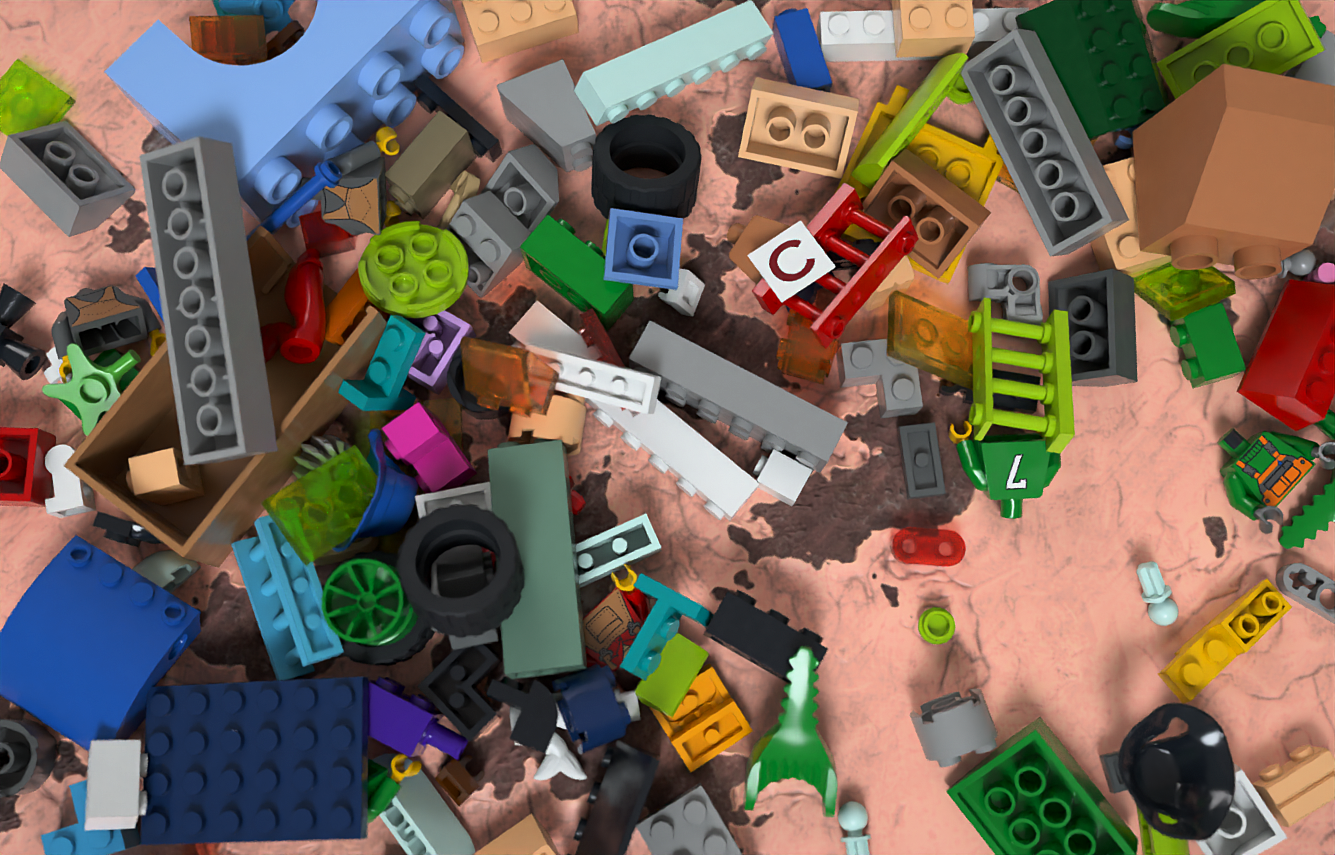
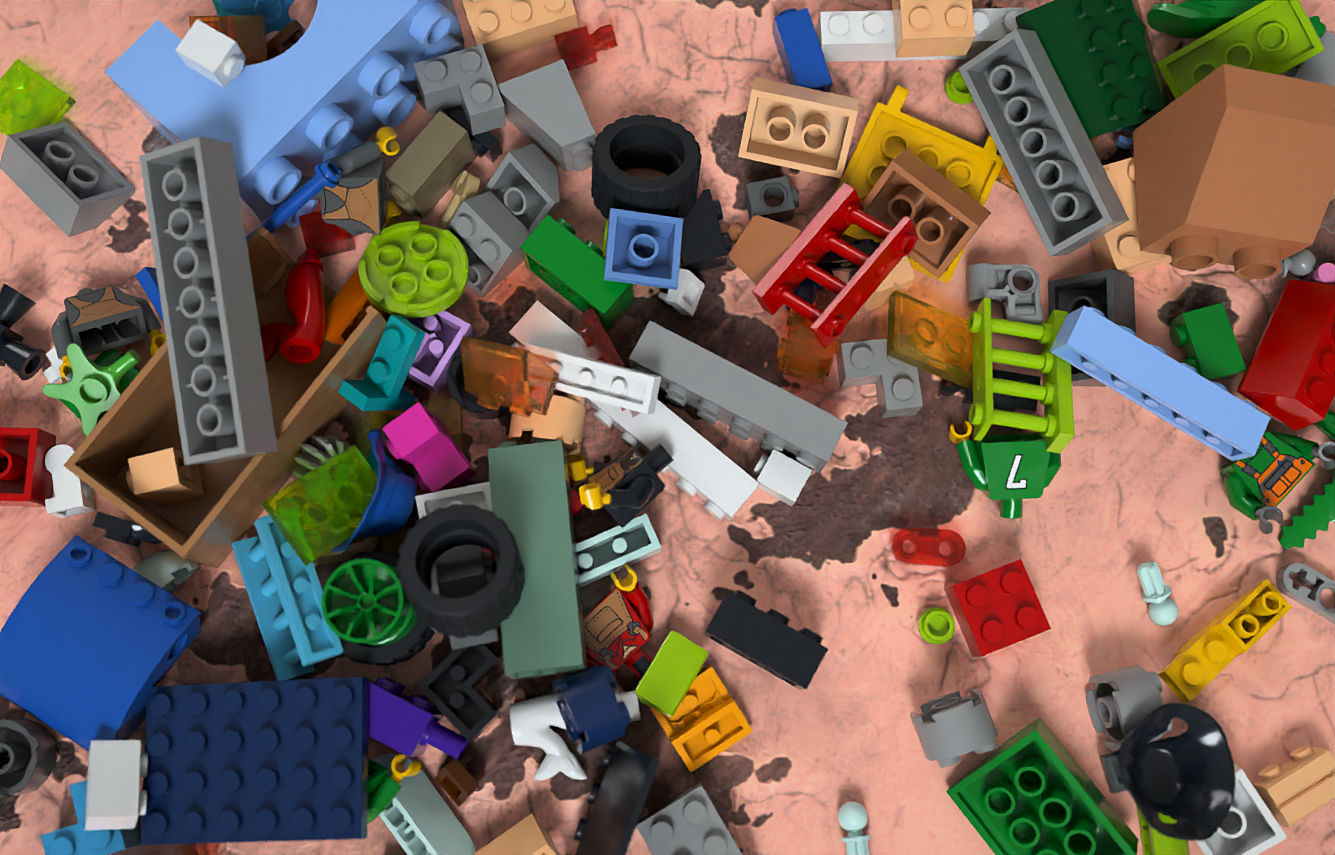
(211, 54): none -> white brick
(462, 80): none -> light grey brick
(537, 715): black brick -> none
(579, 48): none -> clear red plate
(623, 484): none -> torso
(660, 625): teal bracket -> none
(672, 63): light aqua brick -> none
(702, 240): none -> black slope
(777, 187): none -> dark grey brick
(791, 261): white sticker -> none
(794, 744): green animal -> none
(910, 118): lime slope -> none
(921, 461): dark grey plate -> none
(997, 609): none -> red brick
(1122, 701): none -> light grey brick
(1160, 383): none -> light blue brick
(1180, 291): clear neon green plate -> none

